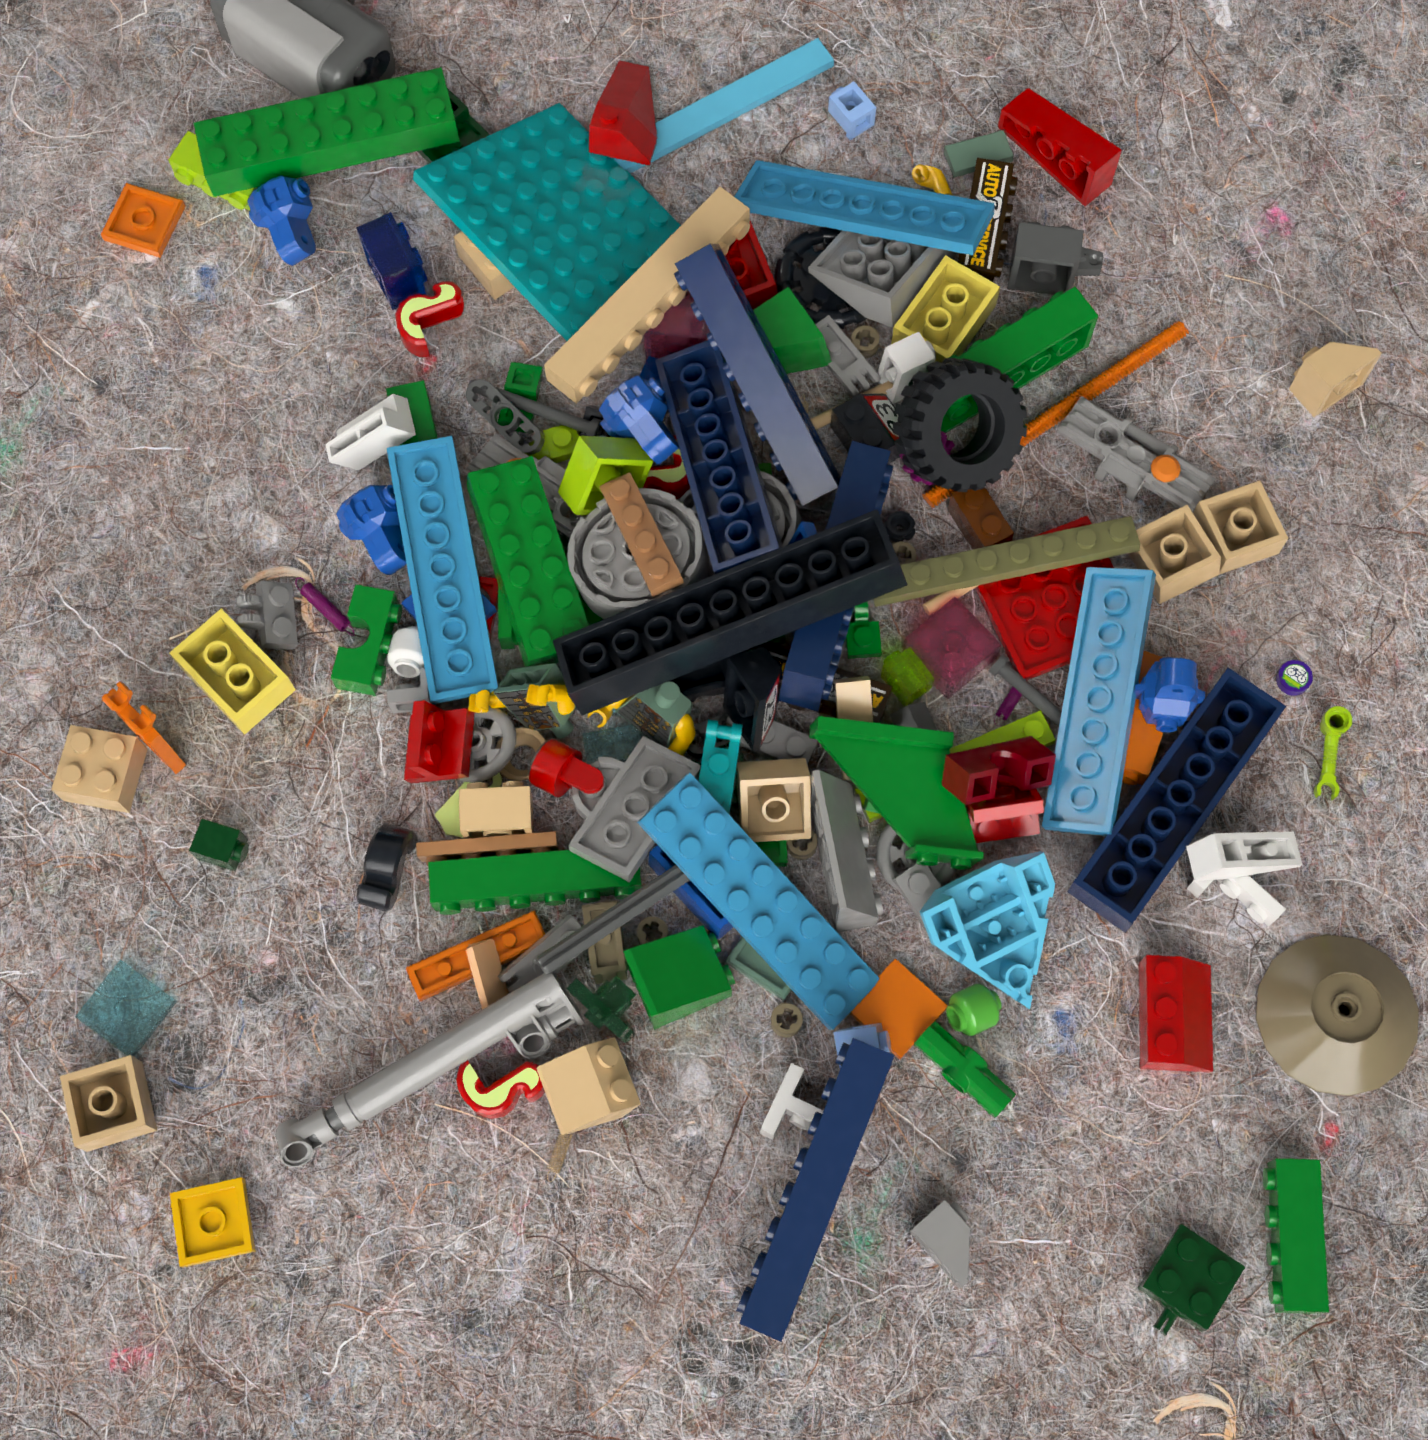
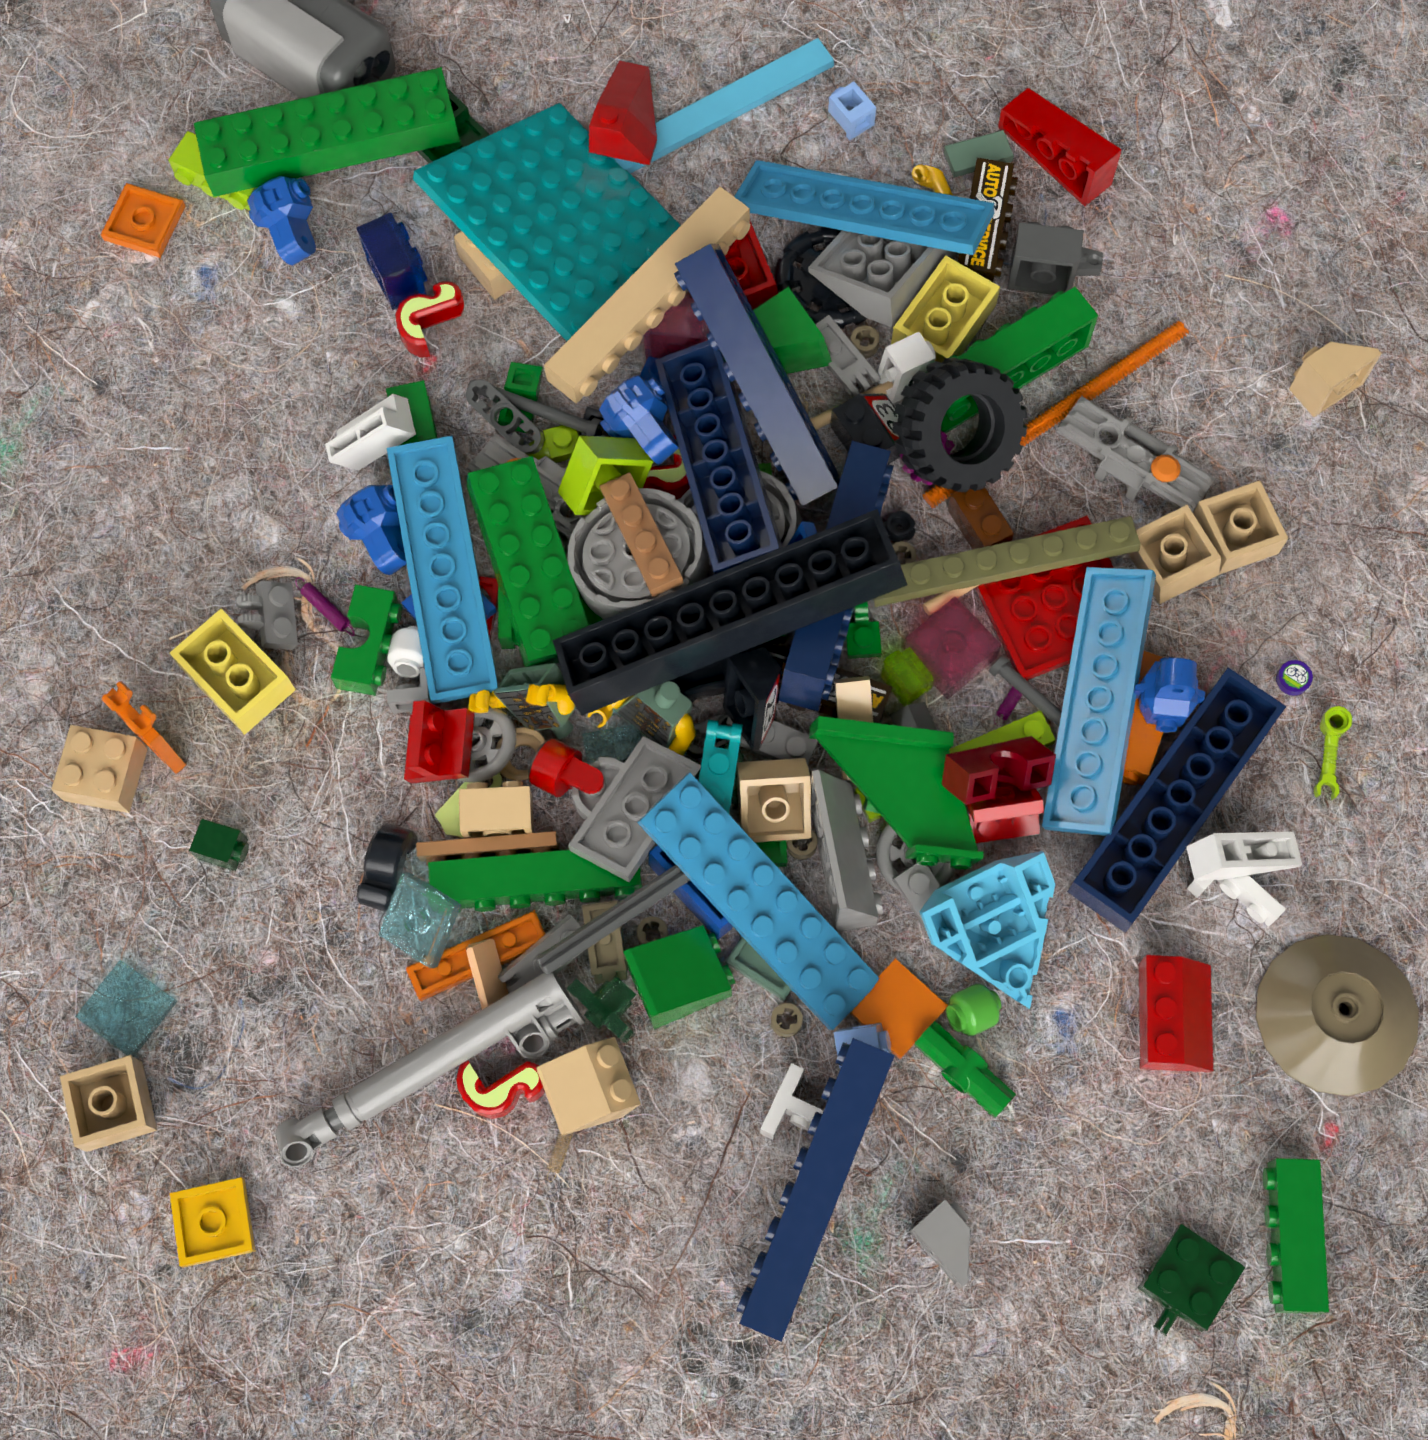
(419, 919): none -> clear light blue tile

